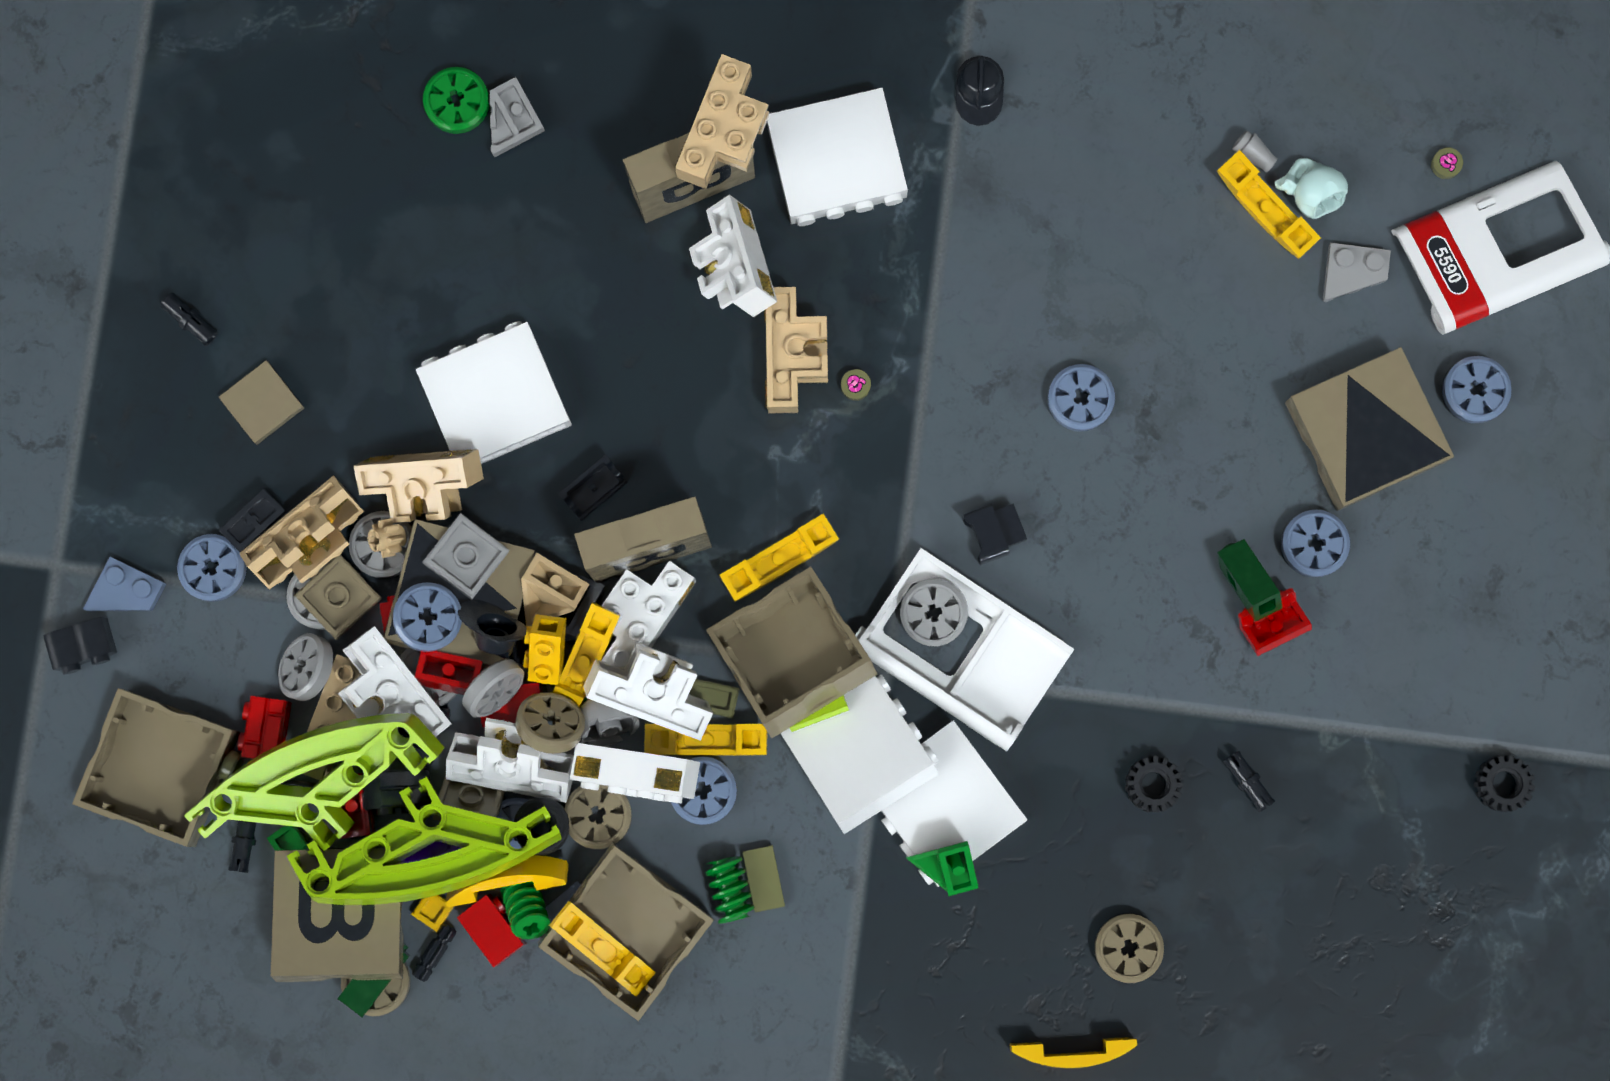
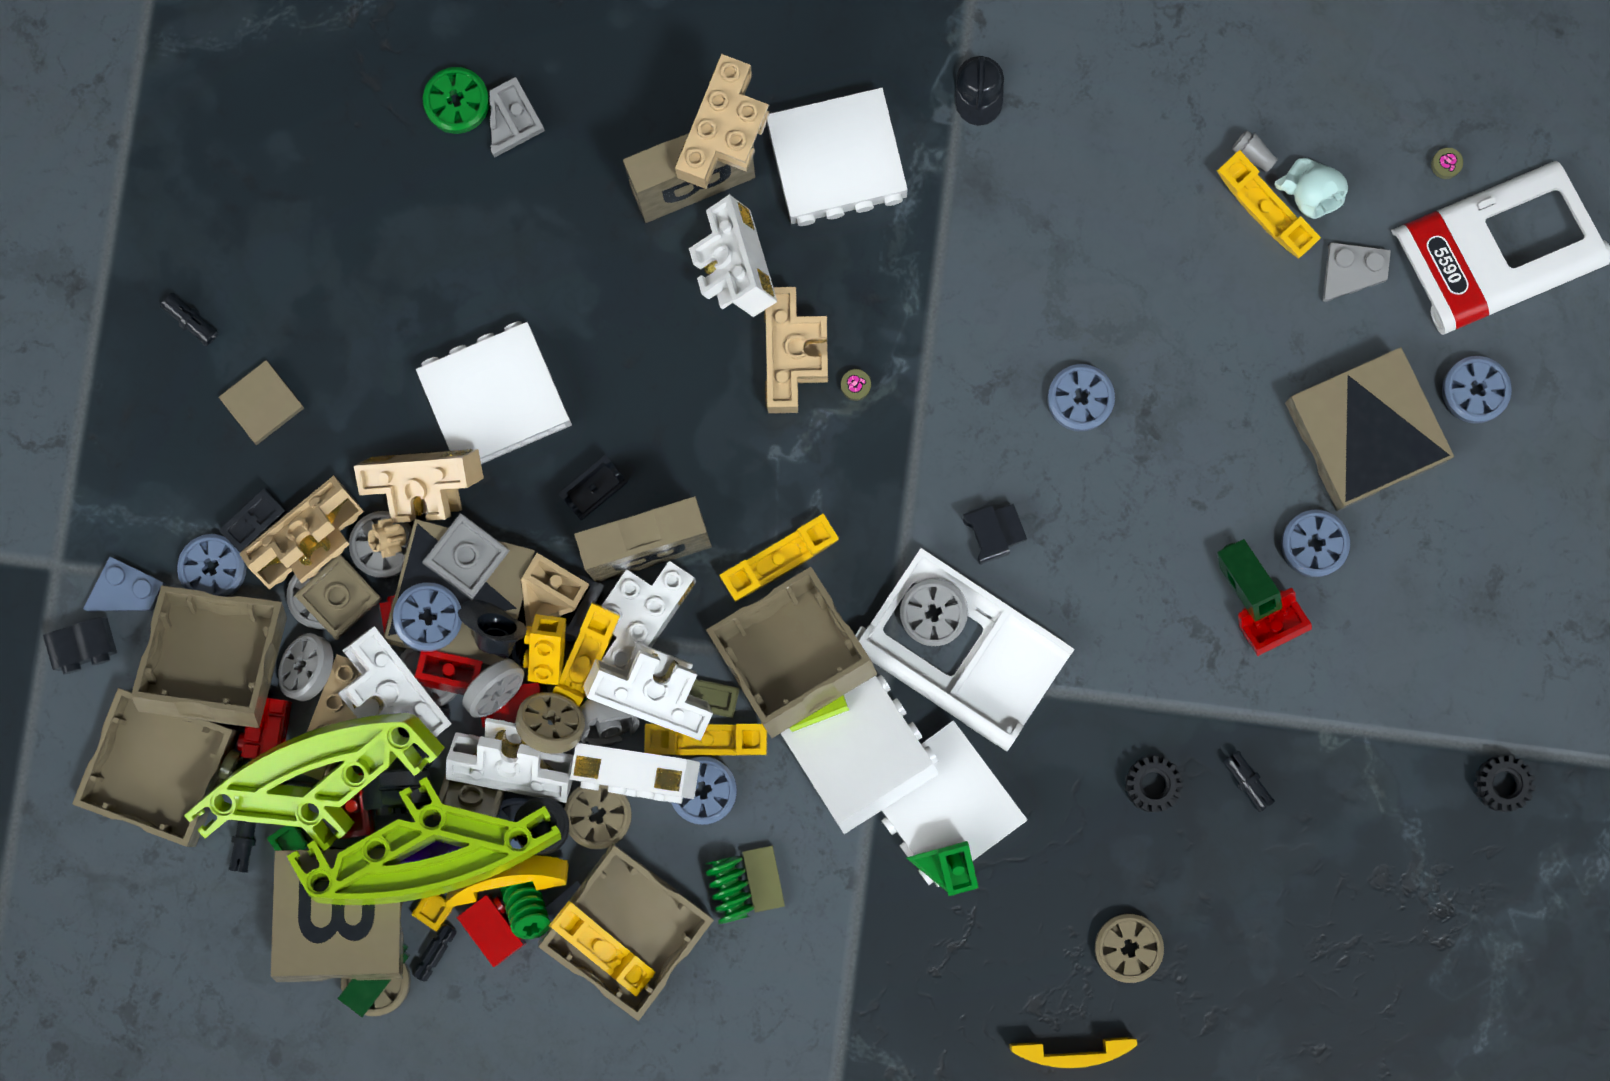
(209, 657): none -> dark tan tile

